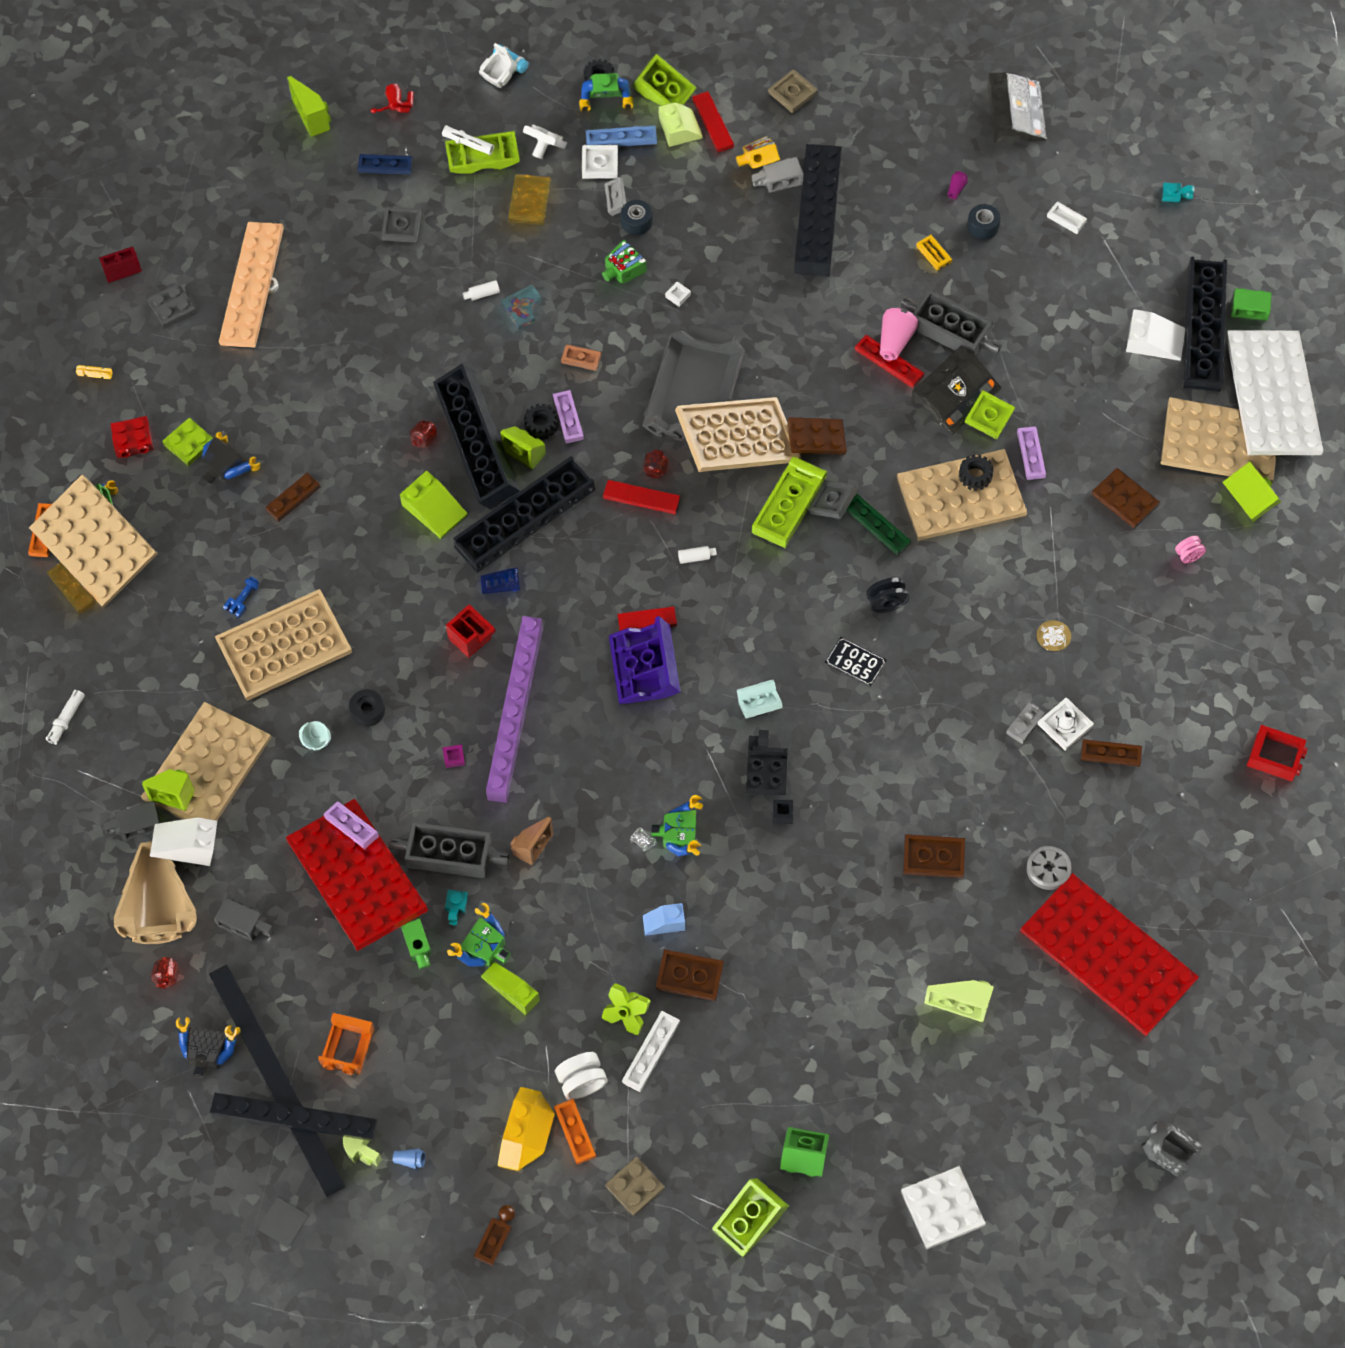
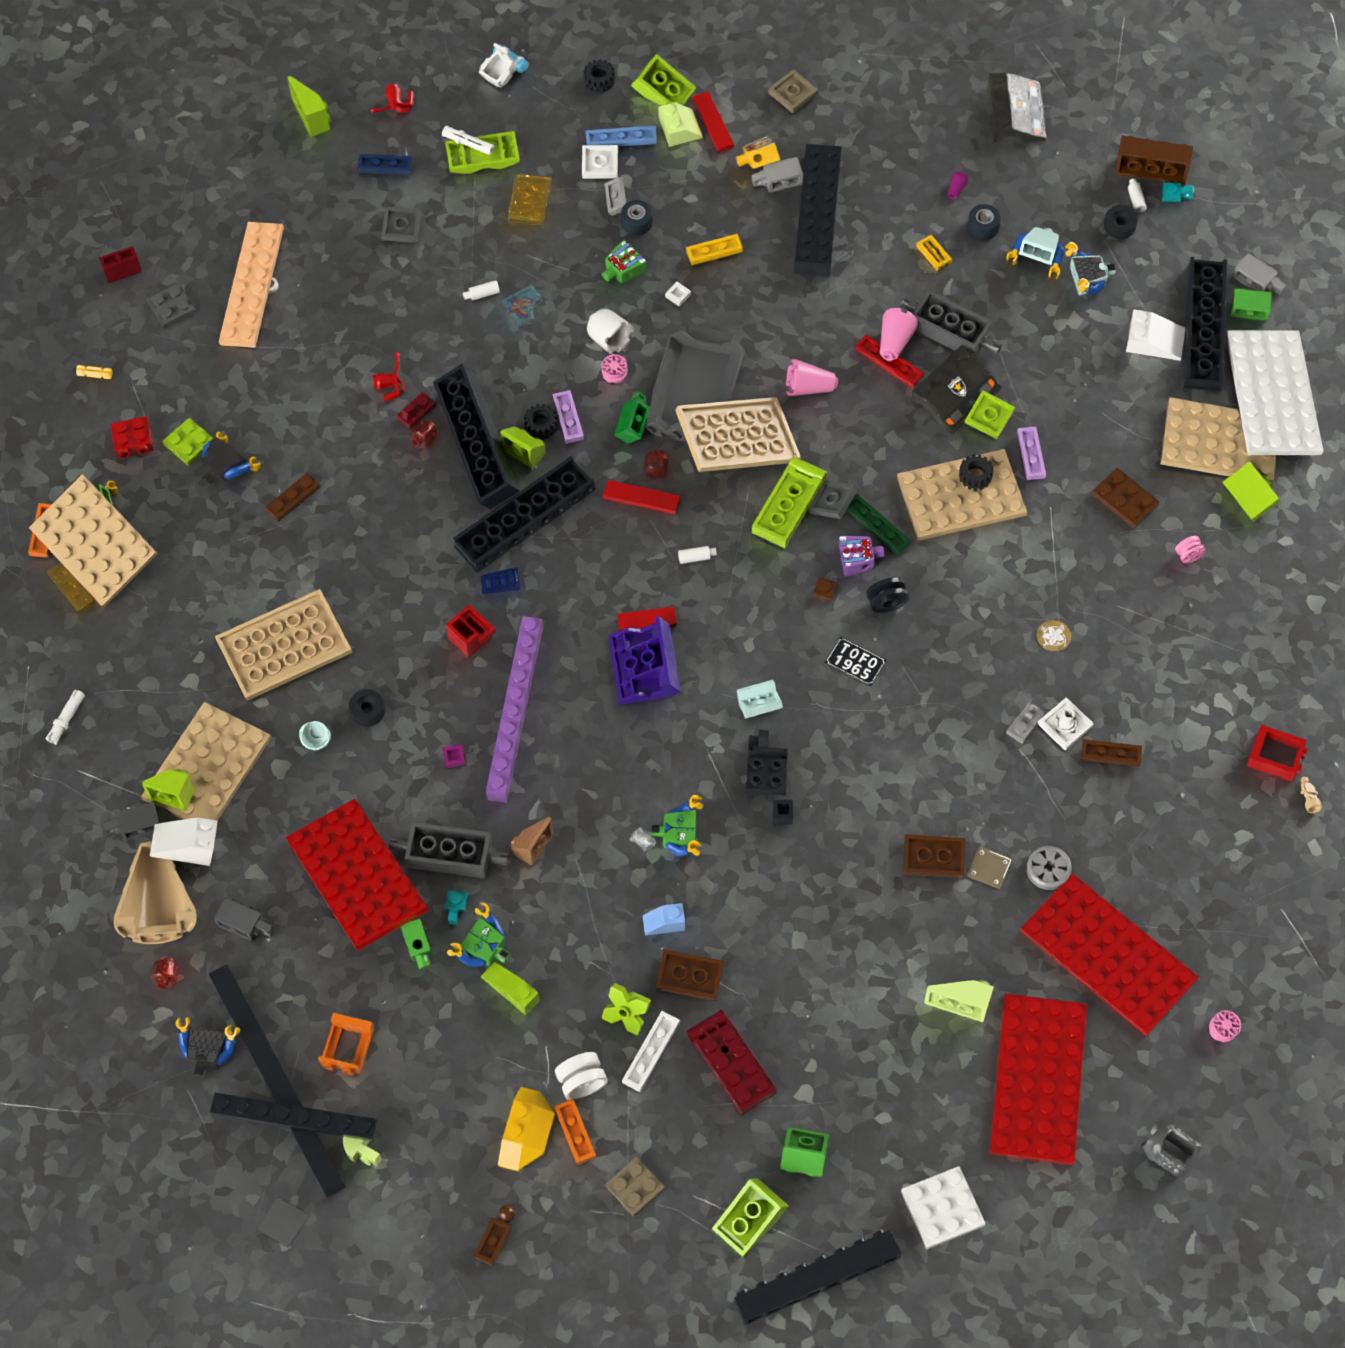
(237, 604): blue hinge -> none
(351, 825): lavender plate -> none
(385, 380): none -> red piece
(411, 1158): medium blue cone -> none
(416, 410): none -> dark red hinge
(432, 504): lime slope -> none
(544, 139): white plate -> none
(581, 357): nougat plate -> none
(605, 86): torso -> none
(609, 330): none -> white cylinder
(615, 369): none -> bright pink wheel
(633, 418): none -> green hinge
(714, 249): none -> yellow plate
(735, 1070): none -> dark red hinge
(809, 379): none -> bright pink cone
(817, 436): reddish brown plate -> none
(817, 1277): none -> black brick
(824, 589): none -> reddish brown plate
(858, 554): none -> torso
(989, 867): none -> dark tan sticker
(1038, 1079): none -> red plate
(1041, 246): none -> light aqua torso
(1067, 217): white tile -> none
(1088, 270): none -> torso
(1120, 231): none -> black tyre
(1137, 196): none -> white cylinder
(1153, 159): none -> reddish brown brick
(1224, 1026): none -> bright pink wheel
(1258, 275): none -> light grey hinge
(1312, 803): none -> tan piece

